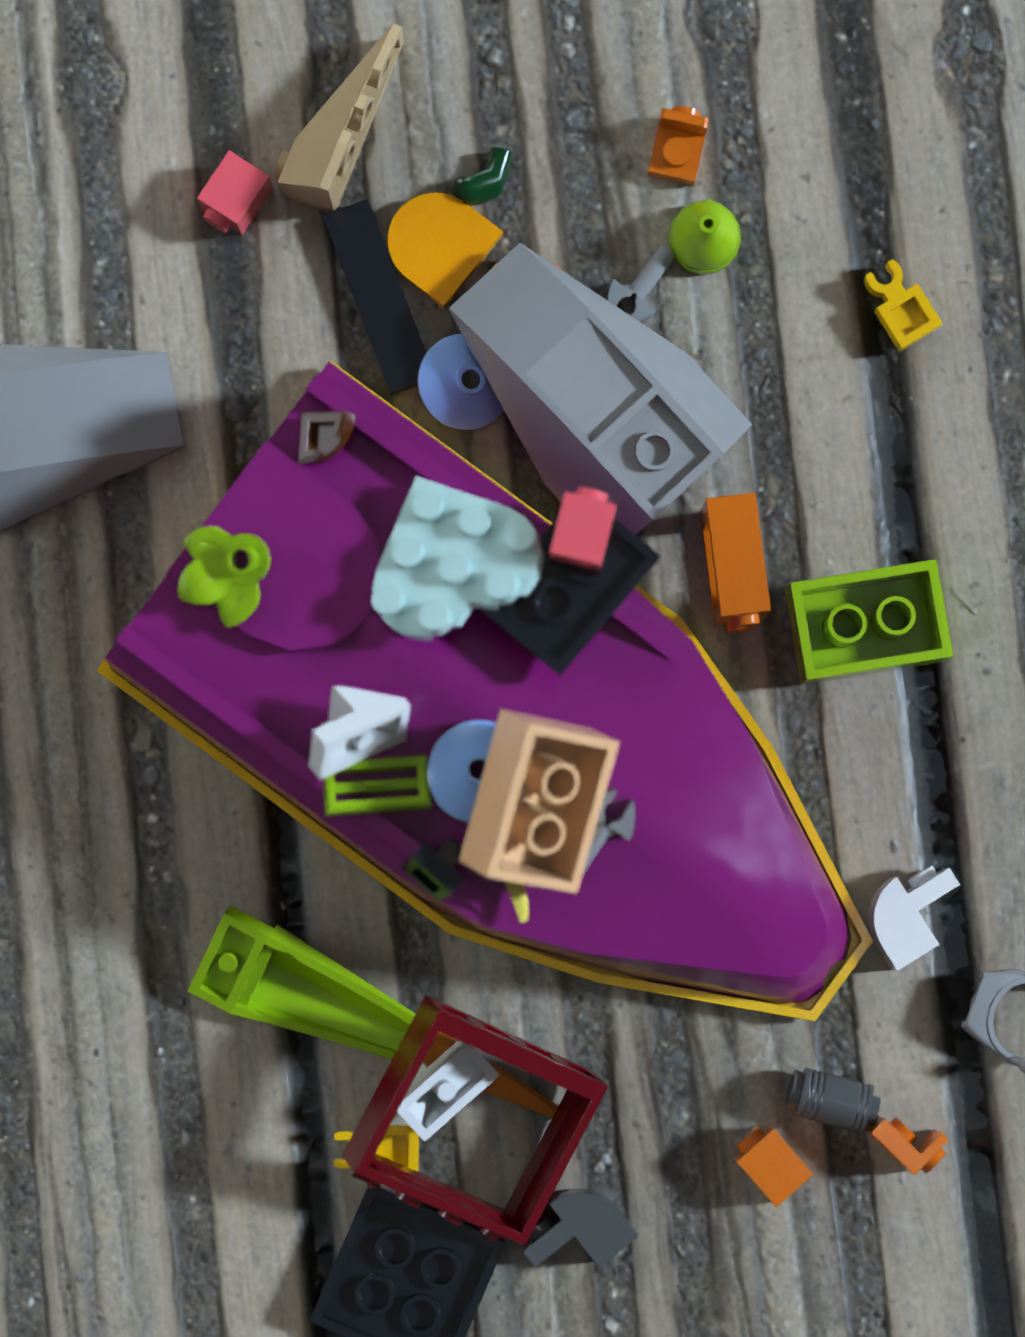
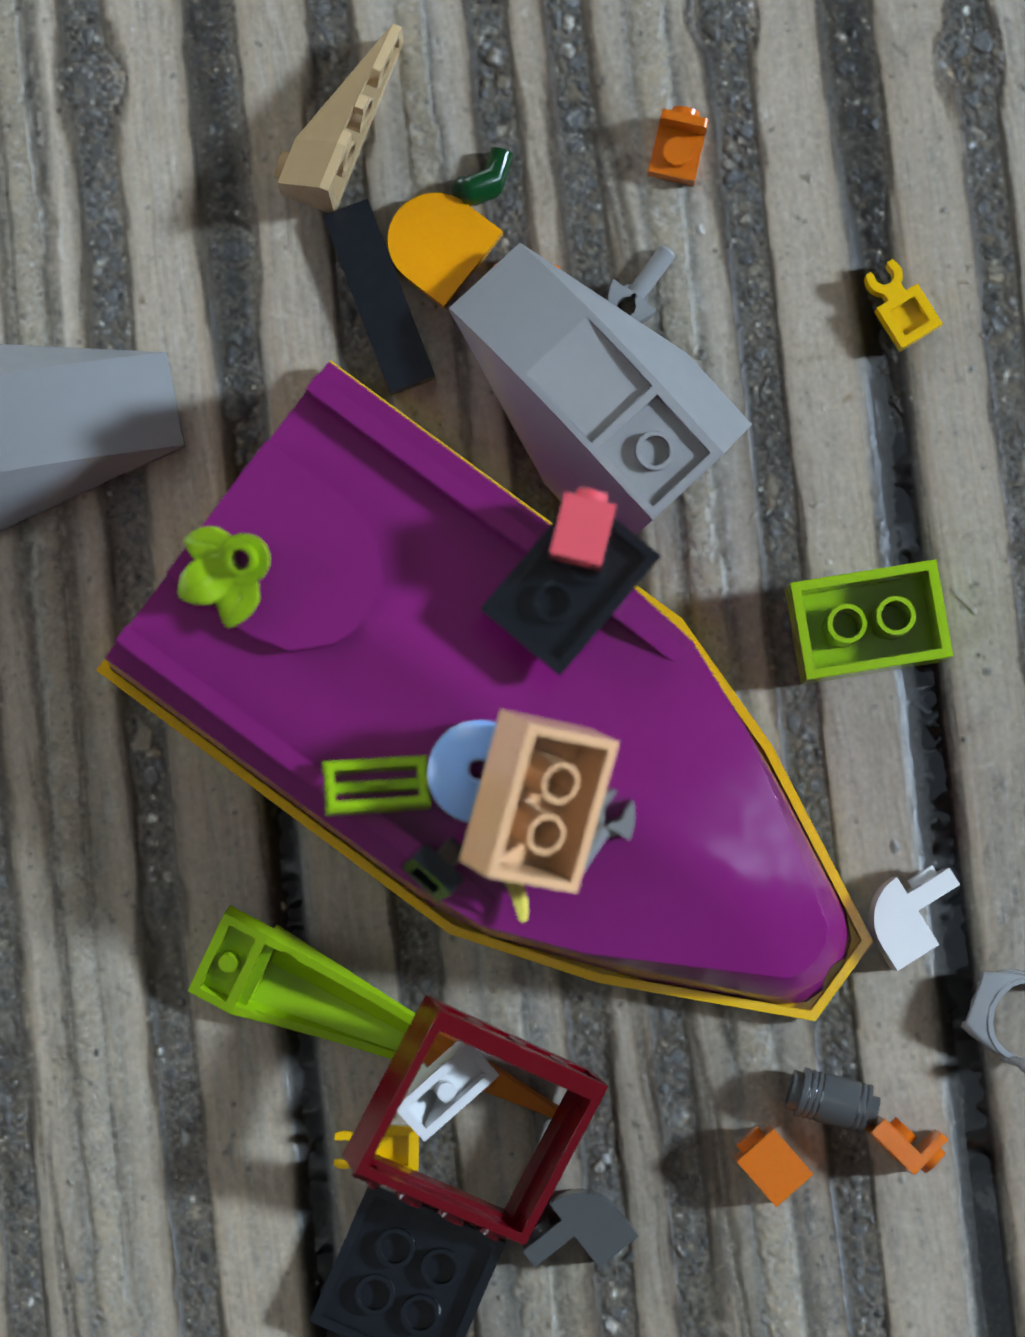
(234, 194): coral brick -> none
(323, 436): tile -> none
(357, 728): white slope -> none
(443, 390): light blue dish -> none
(450, 558): light aqua plate -> none
(704, 237): lime helmet -> none
(735, 561): orange window -> none

